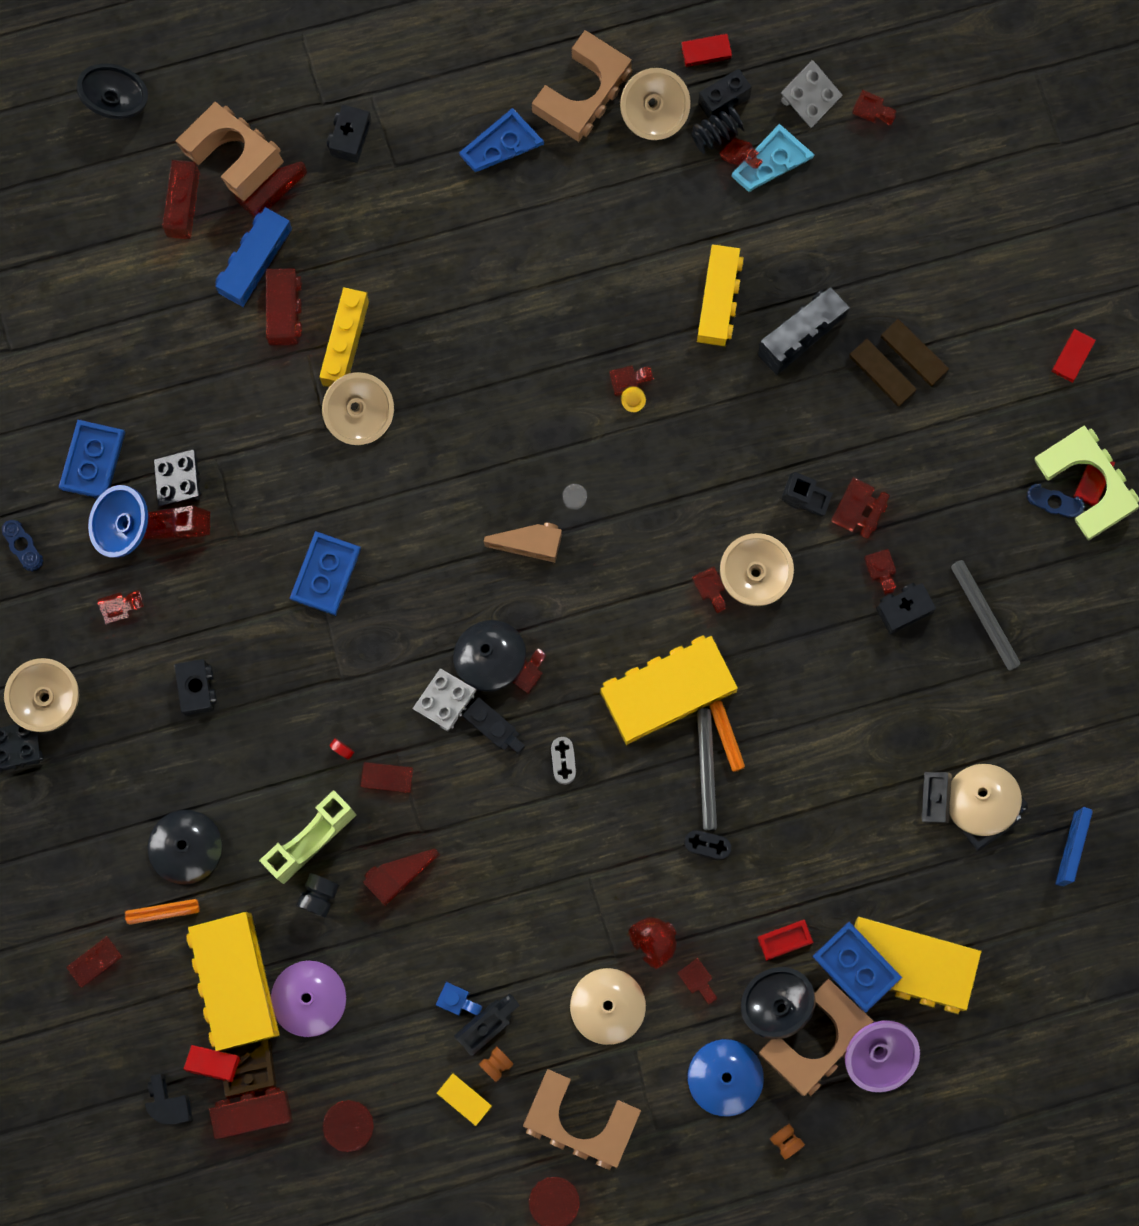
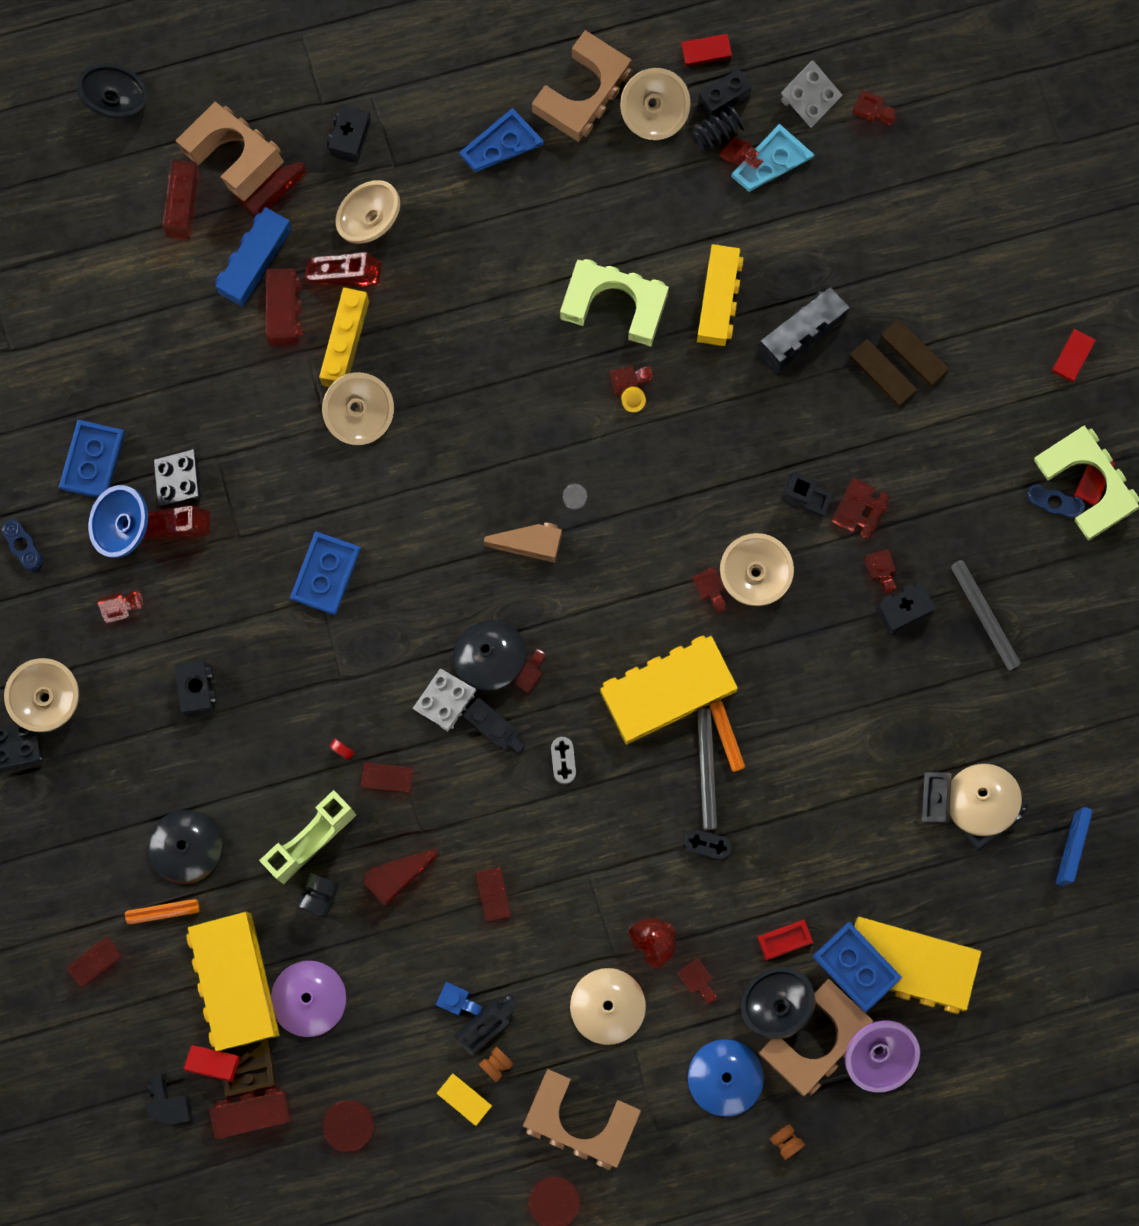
(347, 269): none -> clear red slope
(368, 212): none -> tan dish
(493, 894): none -> clear red plate
(590, 279): none -> yellowish green arch

